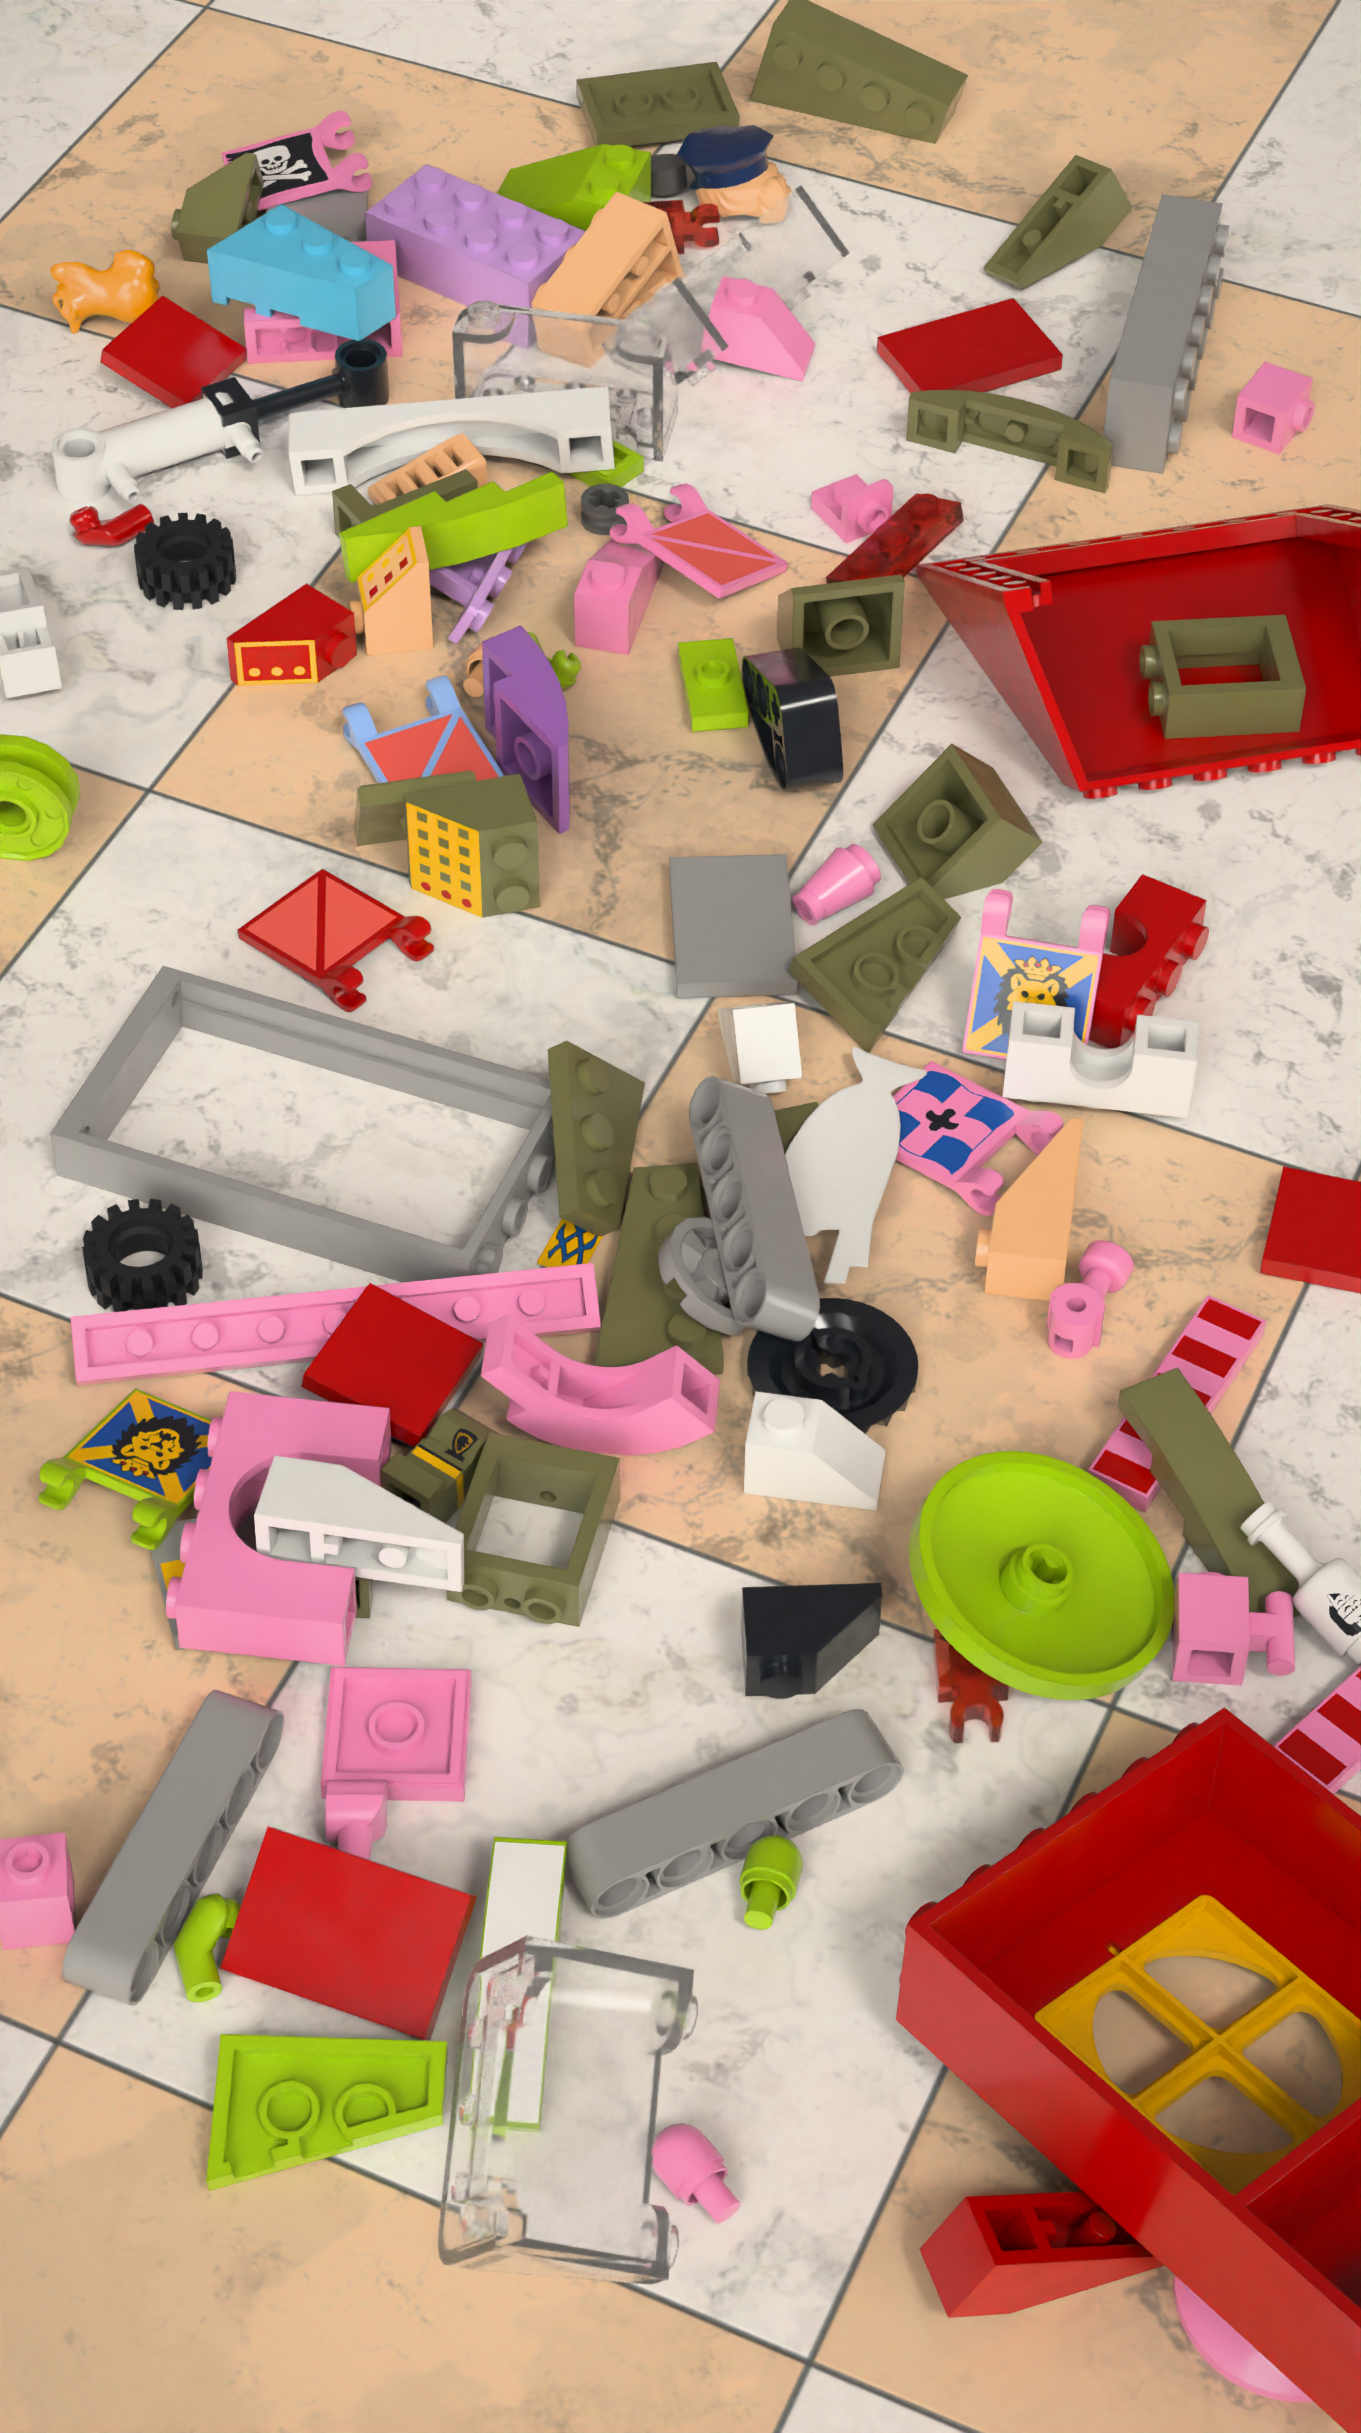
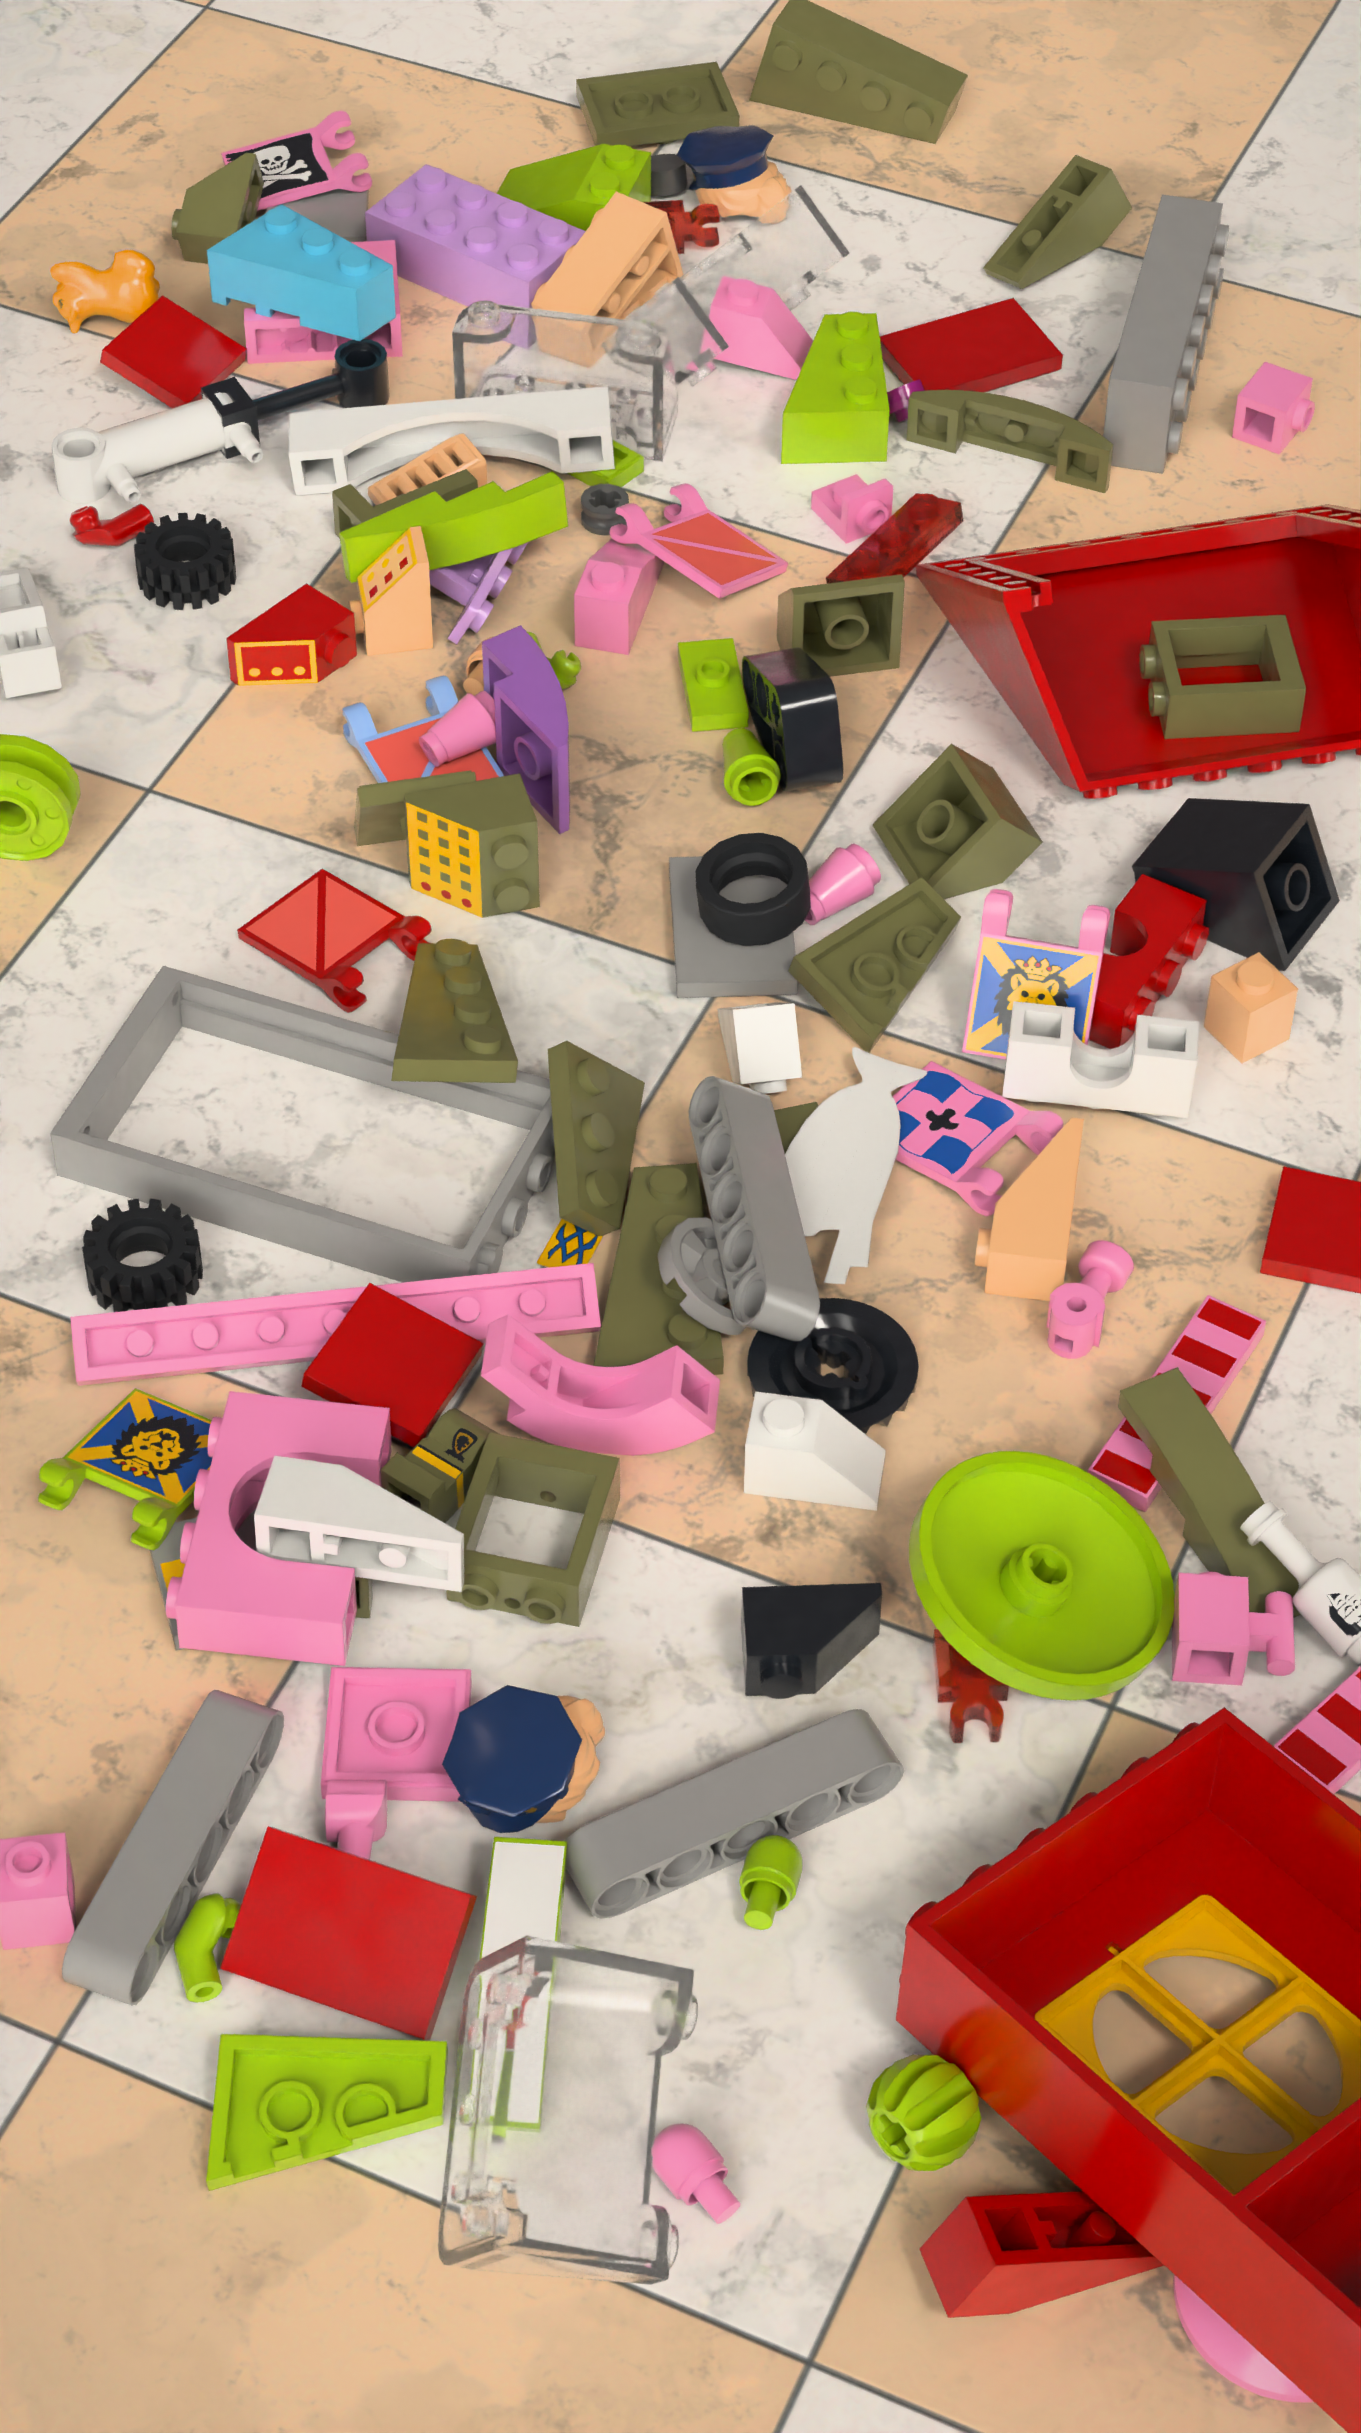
(452, 1020): none -> olive wing
(461, 730): none -> bright pink cone
(524, 1757): none -> dark blue piece
(748, 768): none -> lime cone
(749, 856): none -> black tyre
(839, 397): none -> lime wedge
(899, 399): none -> magenta plate
(923, 2112): none -> lime piece
(1250, 1007): none -> light nougat brick
(1254, 867): none -> black slope

